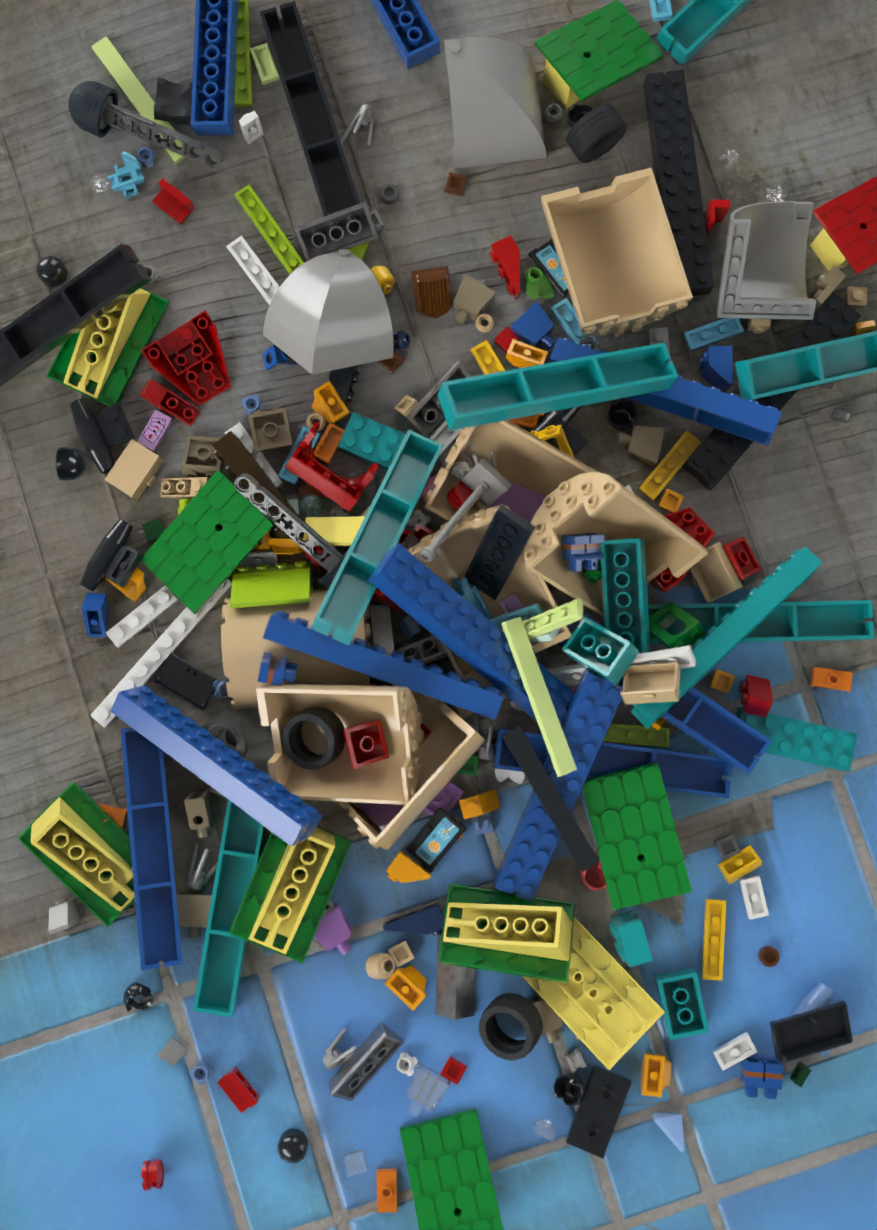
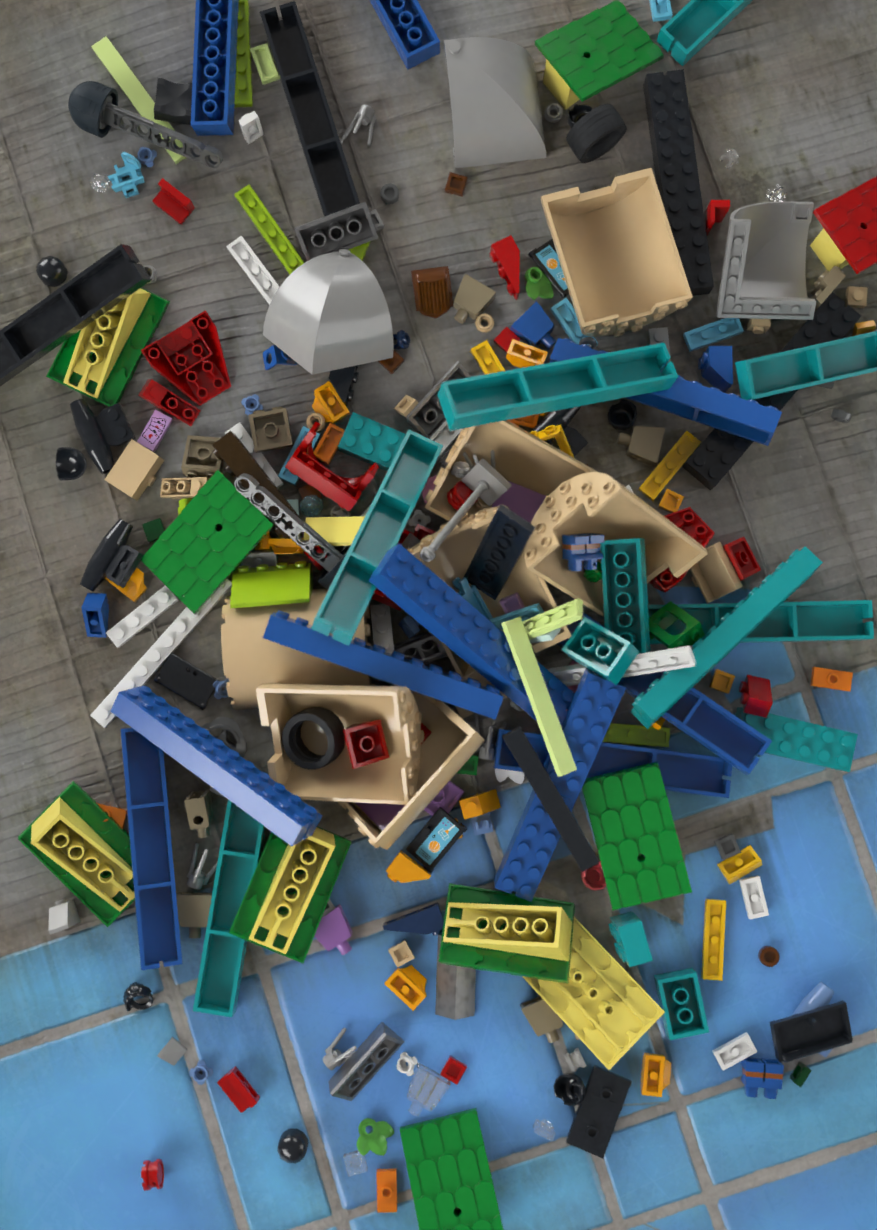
(275, 671): blue hips -> none
(375, 1139): none -> bright green plate
(380, 966): tan head -> none
(384, 278): yellow head -> none
(500, 1043): black tyre -> none
(651, 683): tan container -> none
(672, 1126): light blue slope -> none

